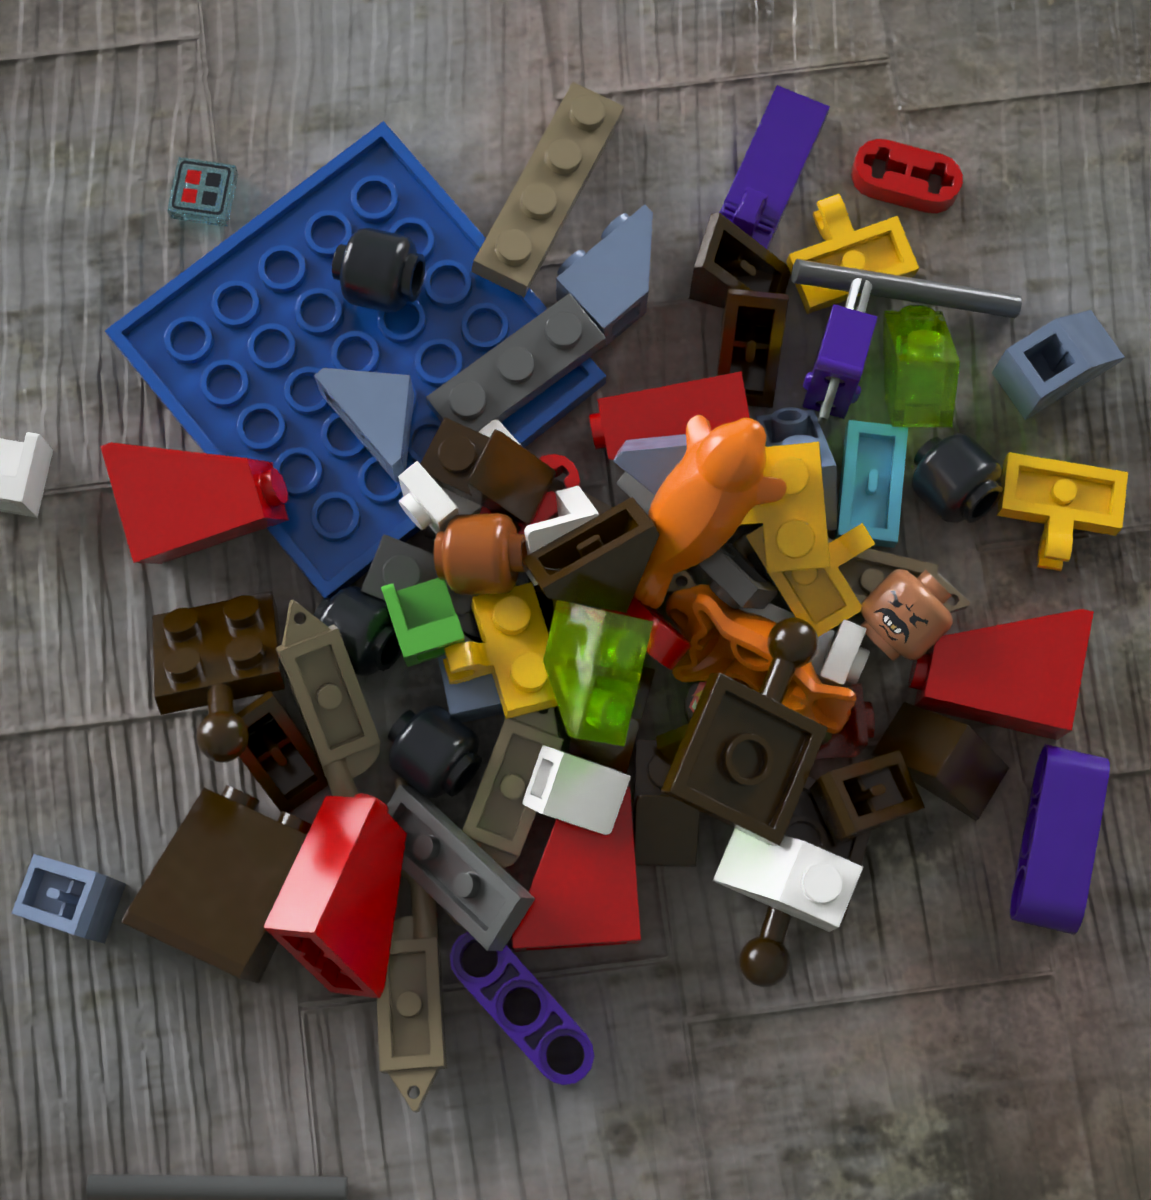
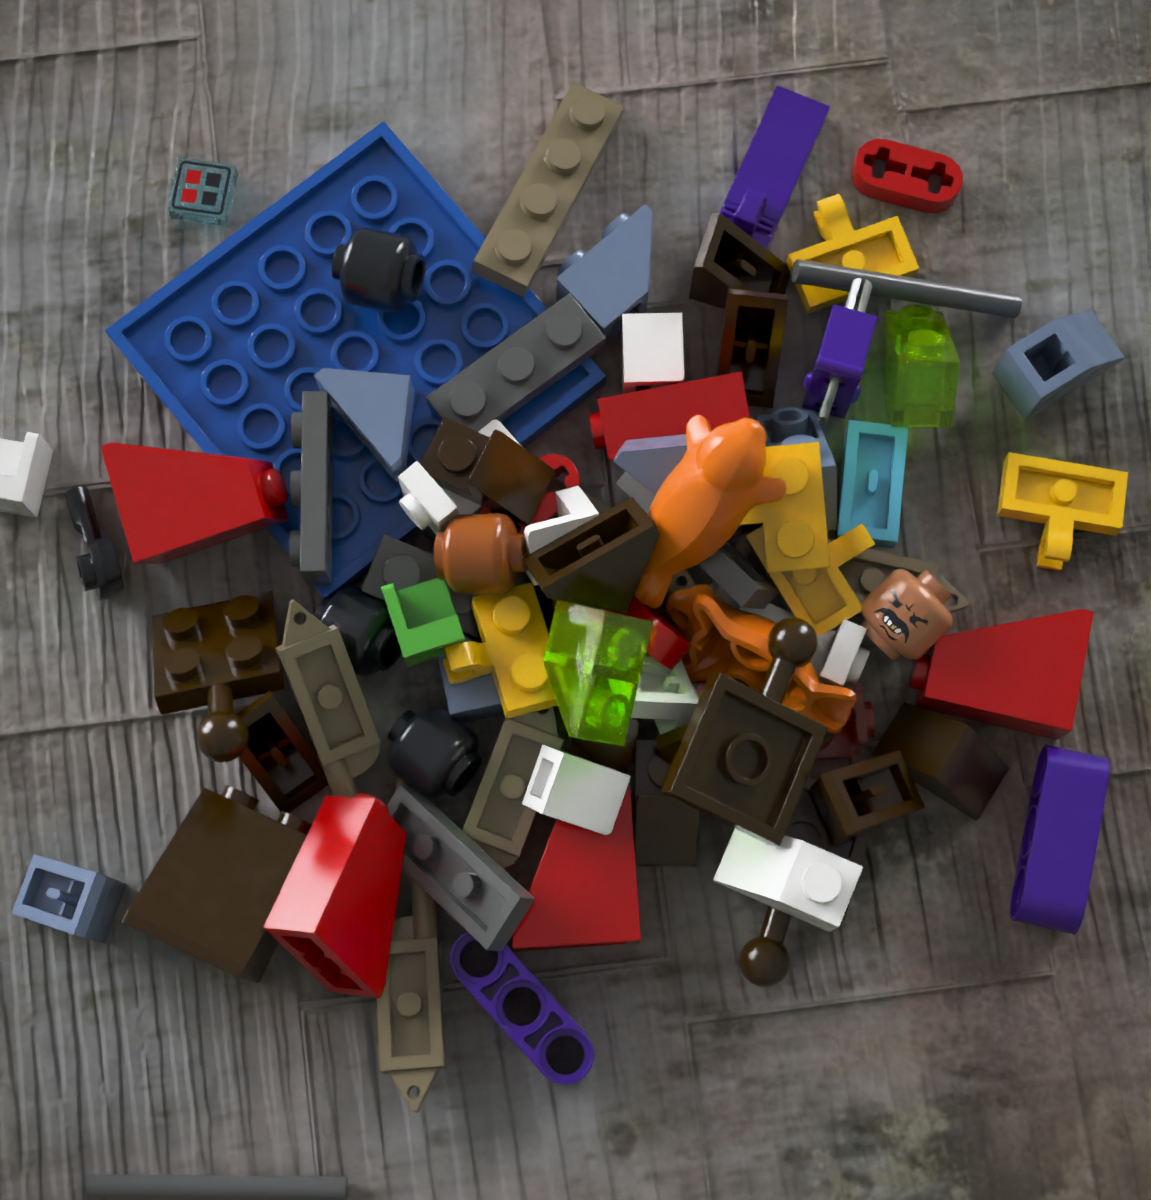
(100, 566): none -> black plate
(313, 488): none -> dark grey plate
(651, 350): none -> white panel
(664, 695): none -> white bracket
(957, 478): black head -> none

